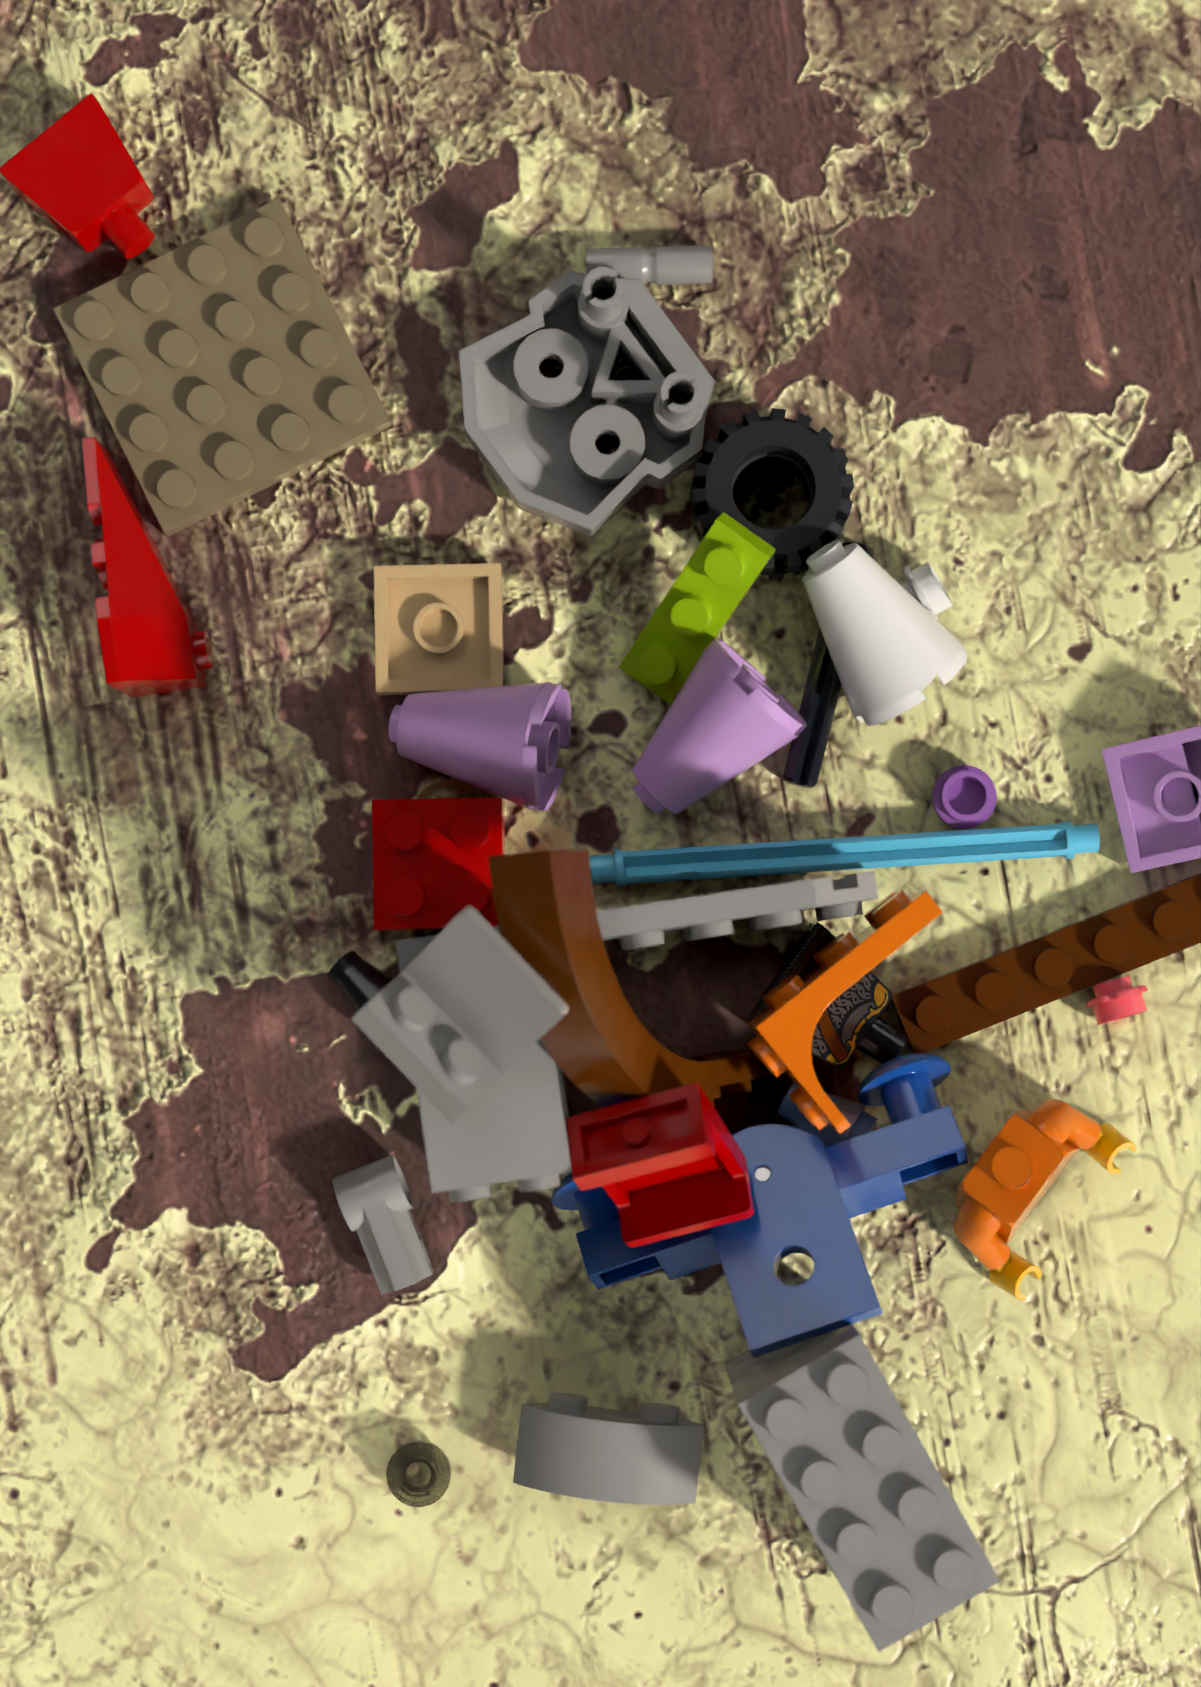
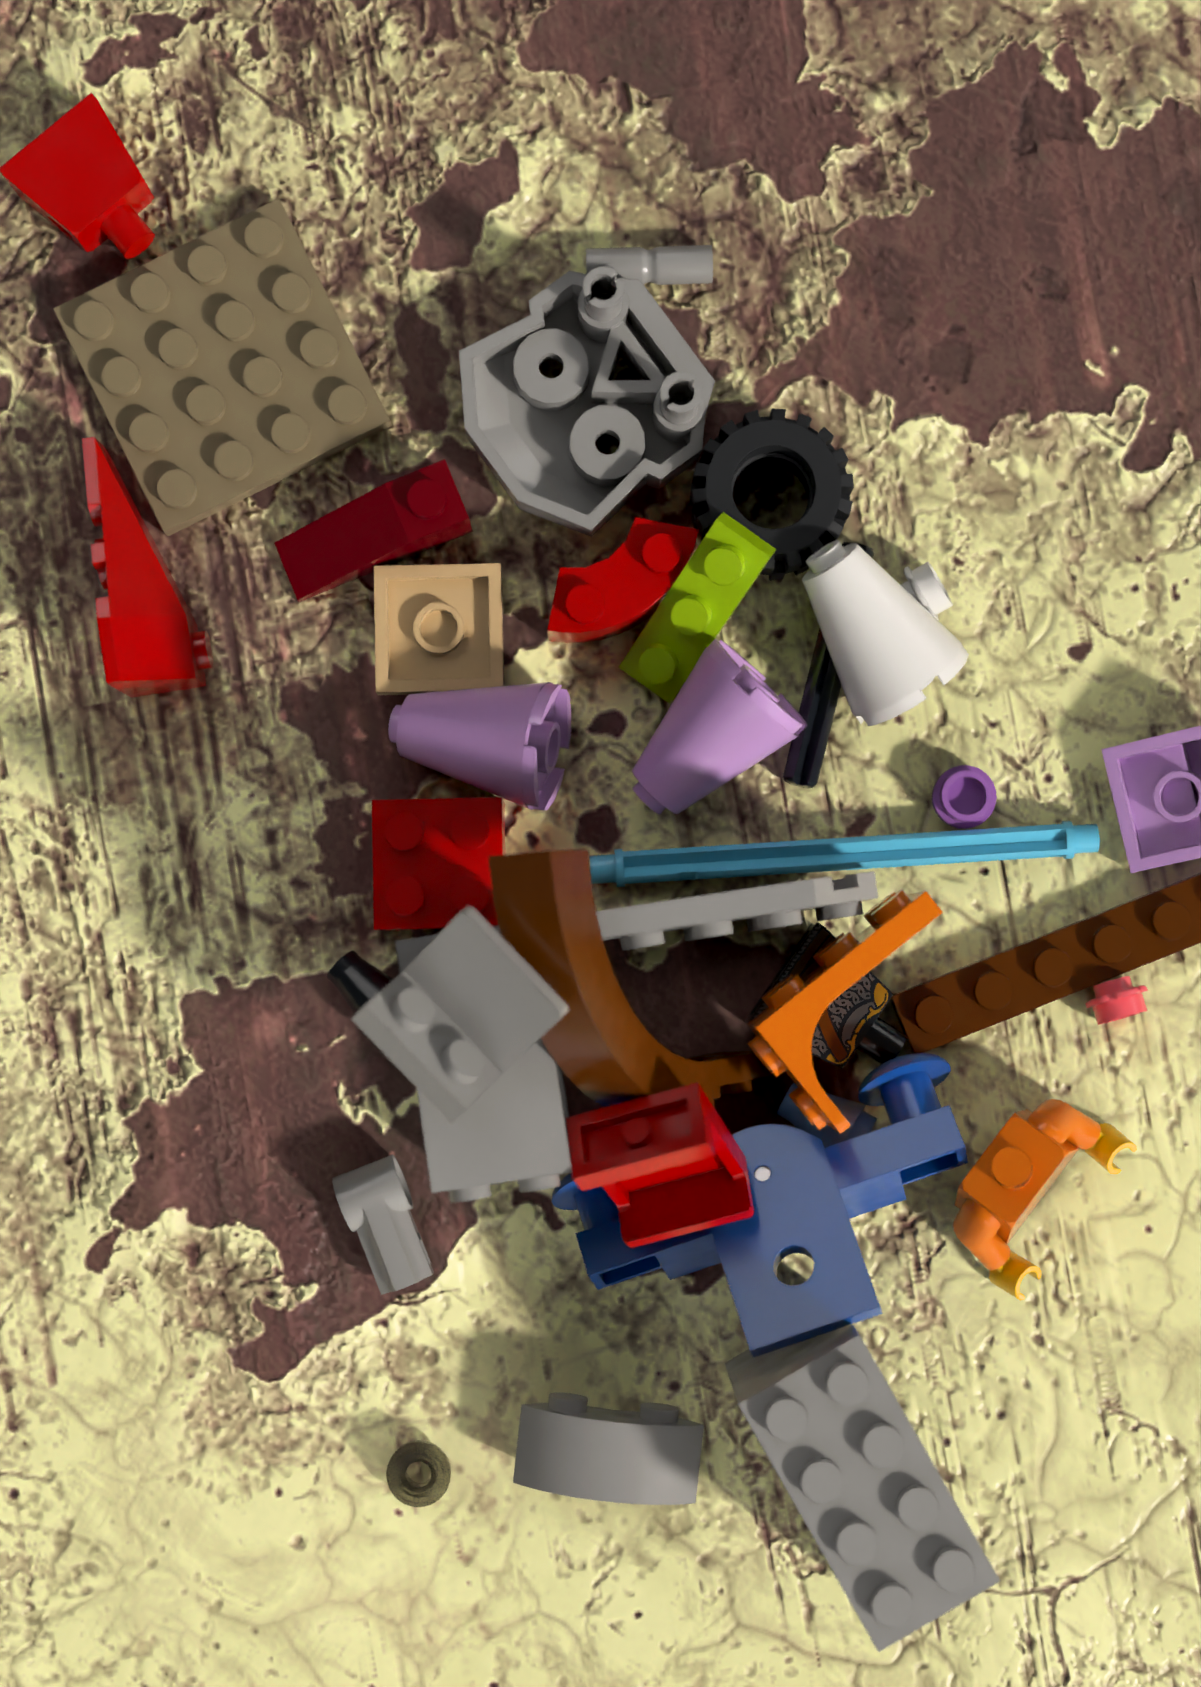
(375, 531): none -> dark red slope
(622, 589): none -> red brick

